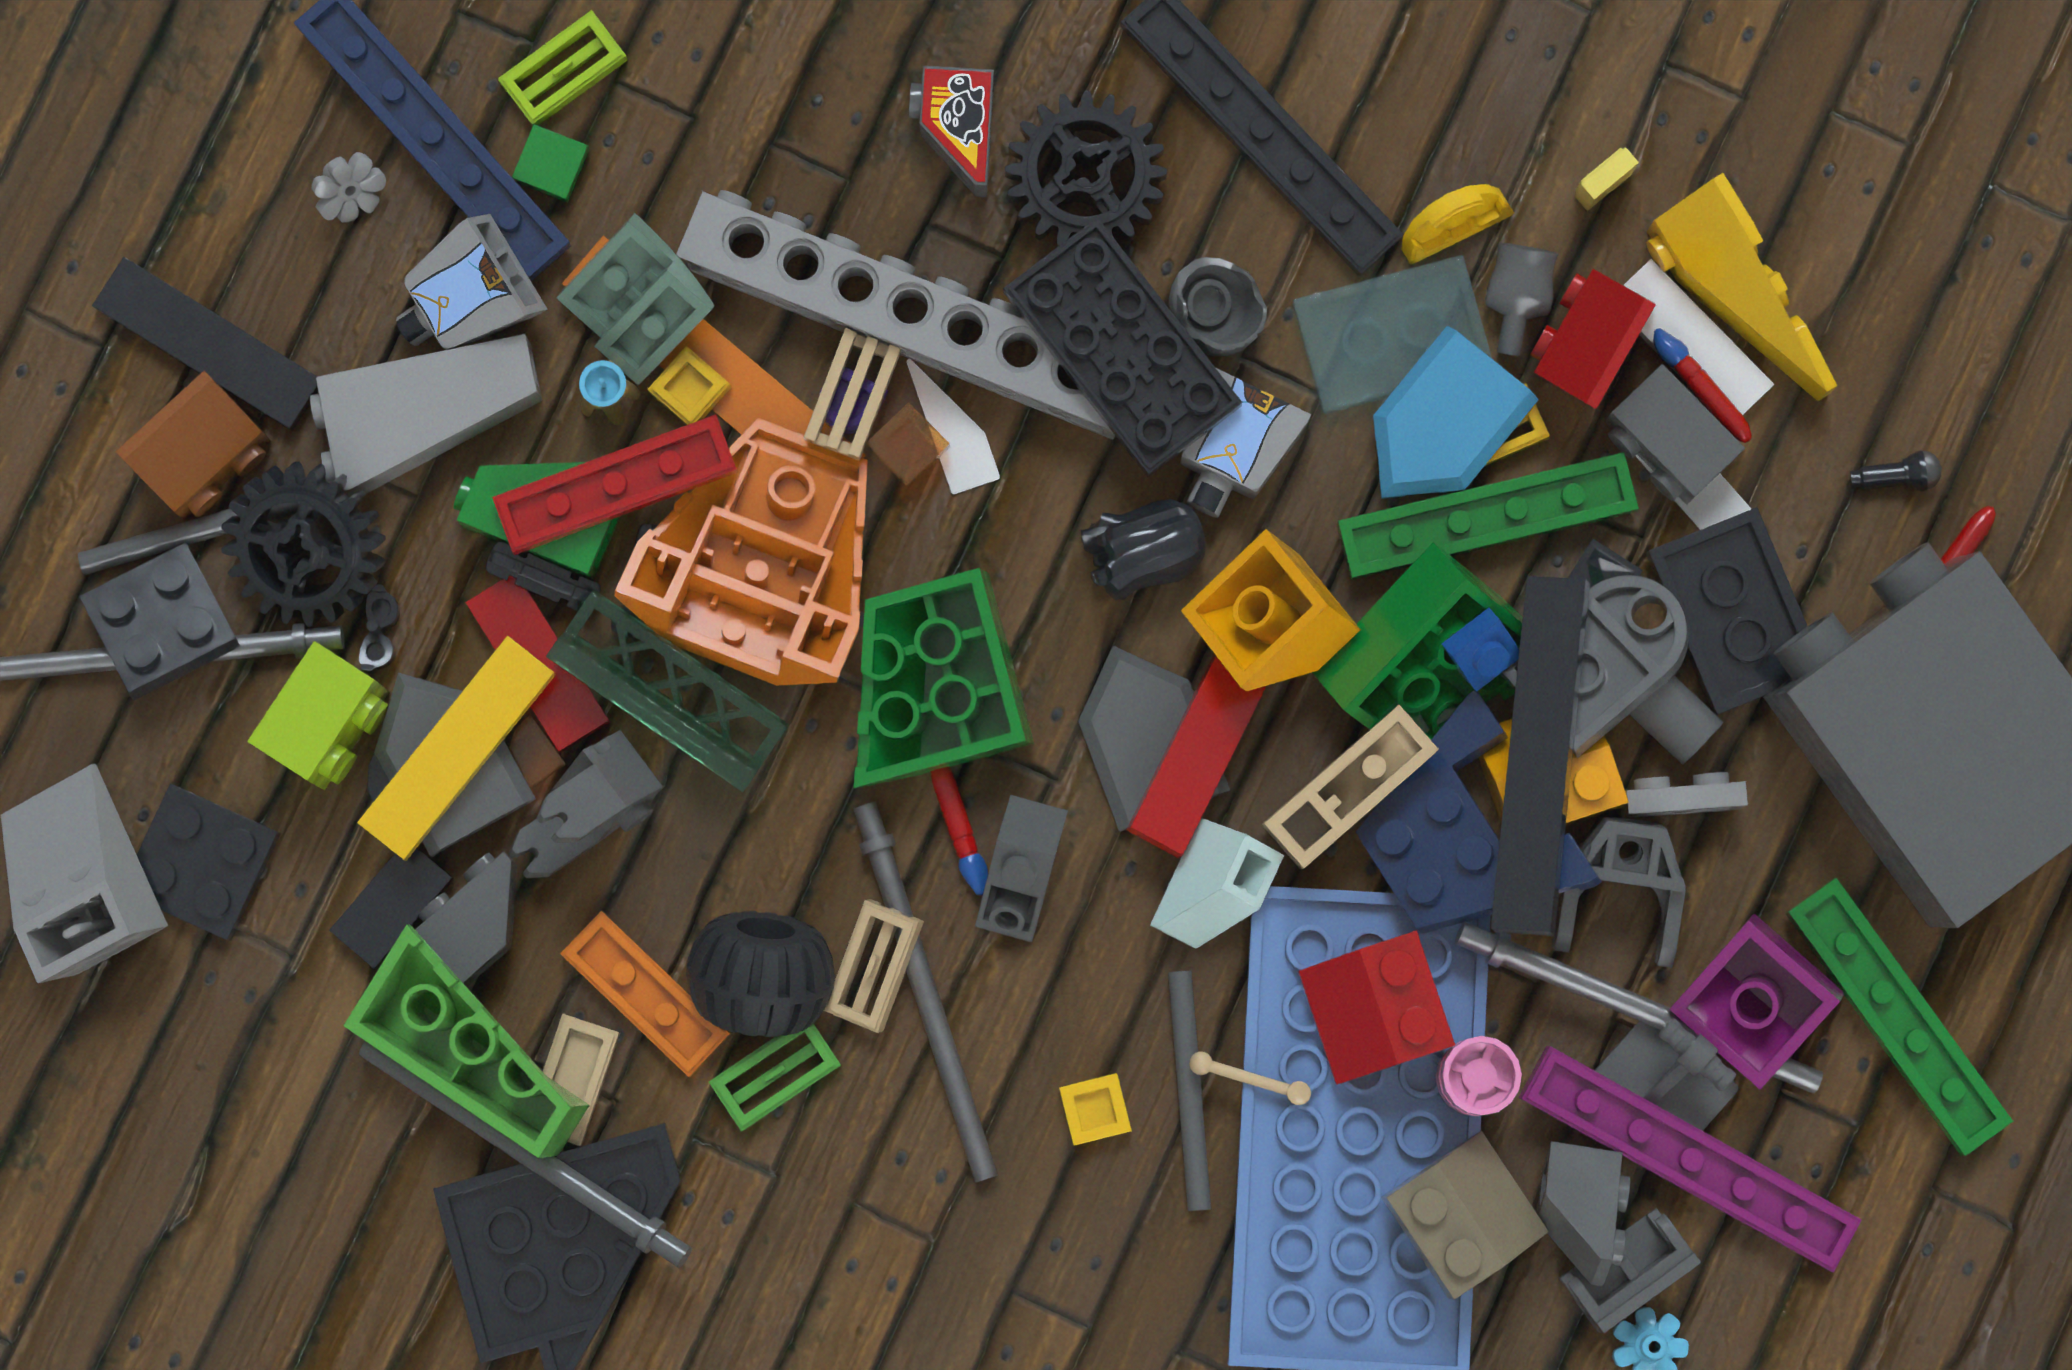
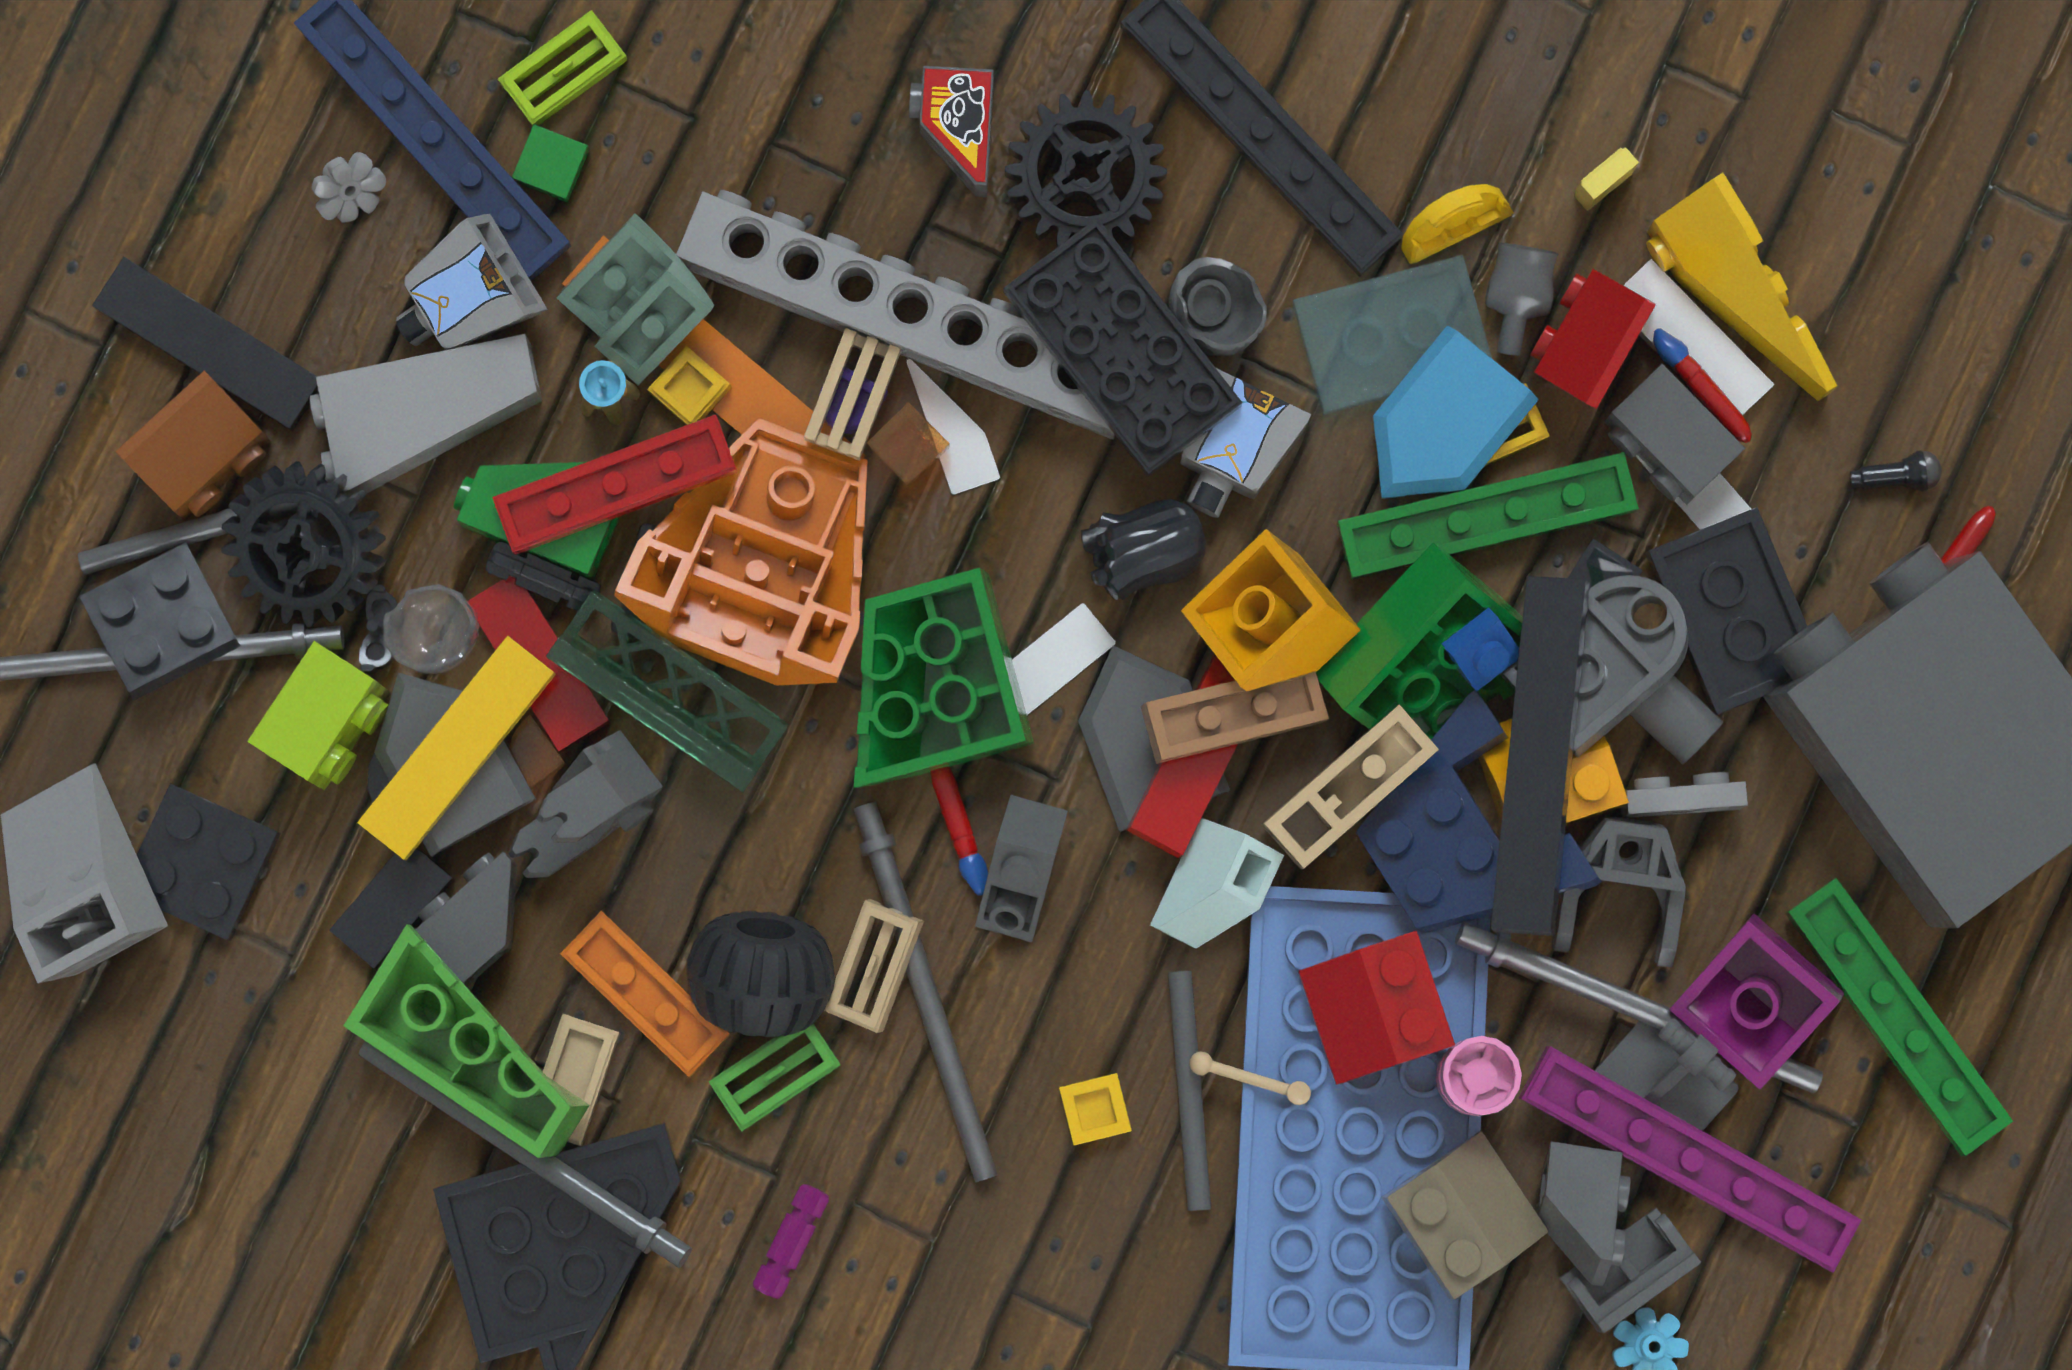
(431, 629): none -> clear hair
(790, 1241): none -> magenta axle
(1060, 656): none -> white sticker
(1230, 715): none -> medium nougat plate

